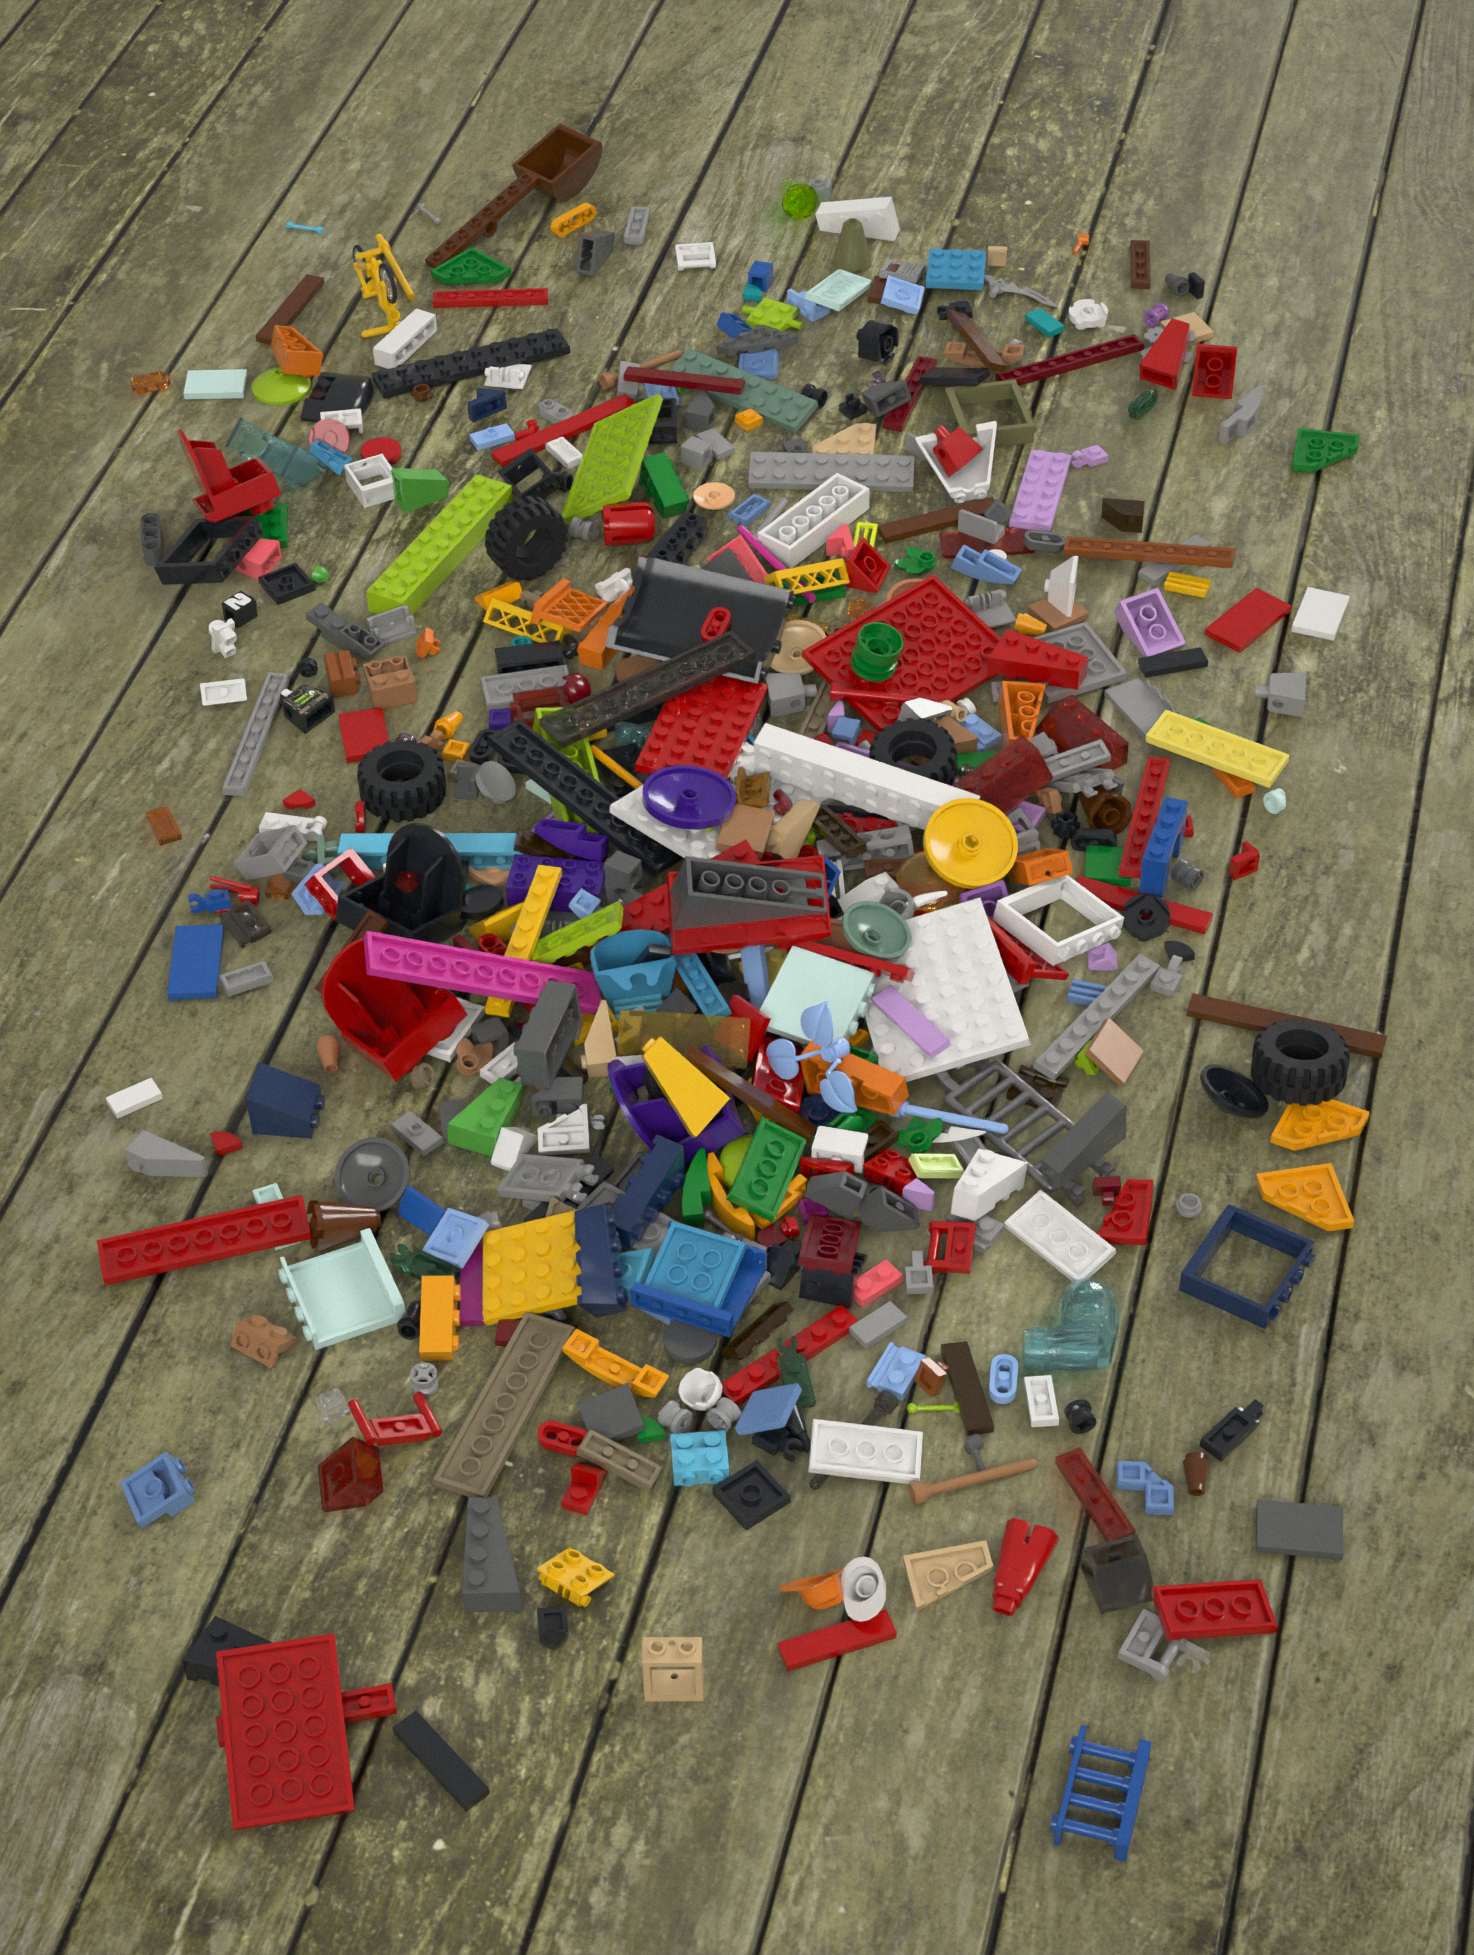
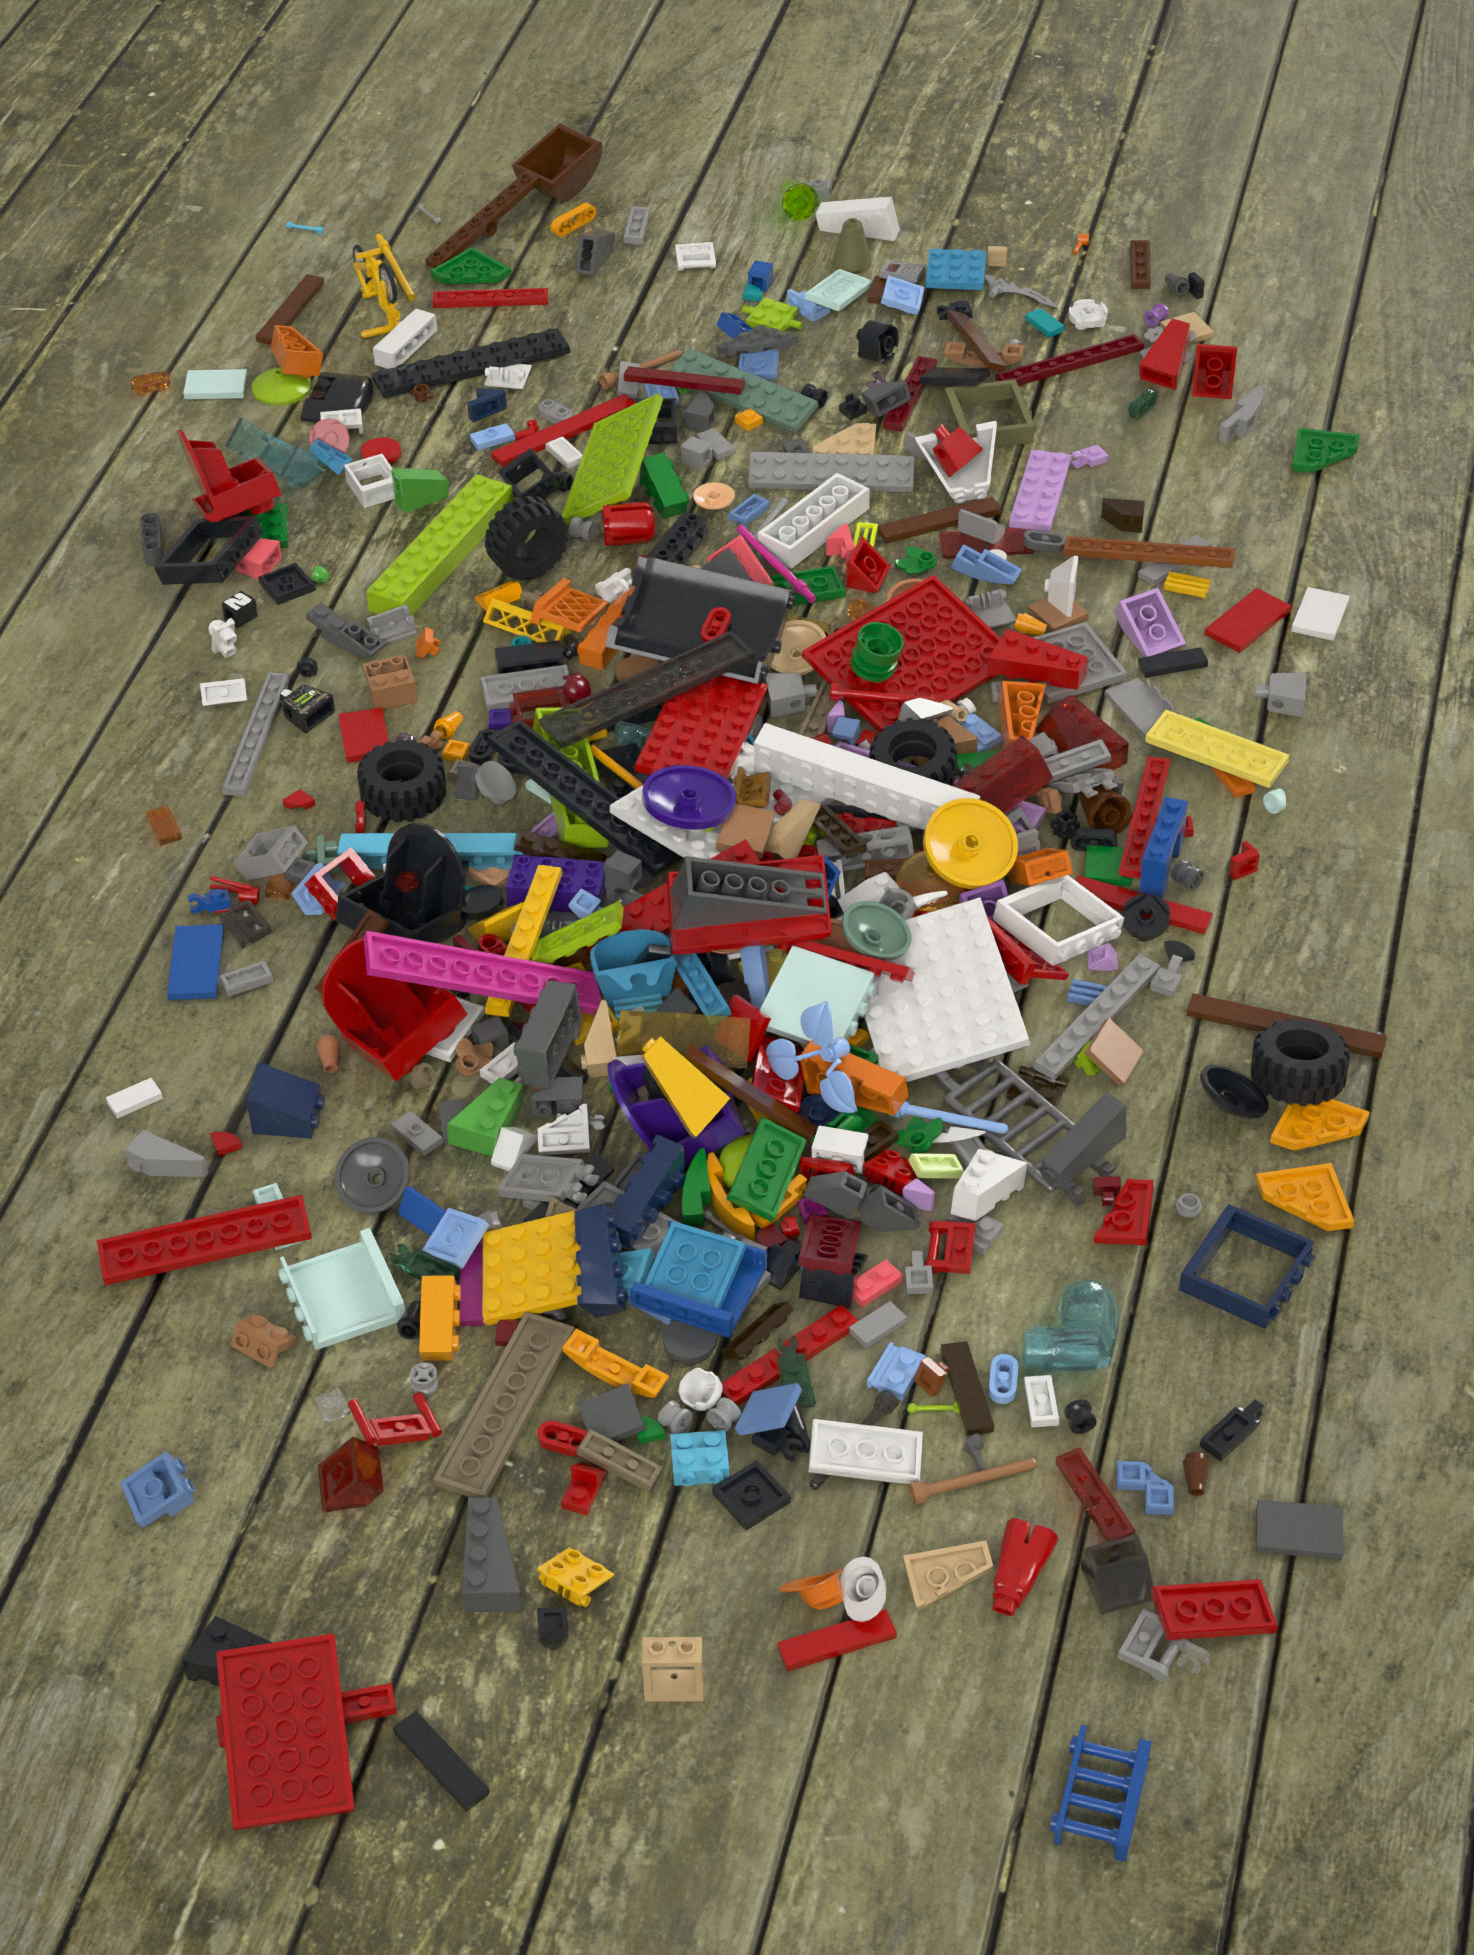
(308, 827): white plate -> none
(339, 1223): reddish brown cone -> none
(341, 673): dark orange brick -> none
(573, 838): dark purple slope -> none
(809, 572): yellow fence -> none
(911, 1021): lavender tile -> none
(998, 512): dark grey tile -> none
(1059, 1237): white tile -> none

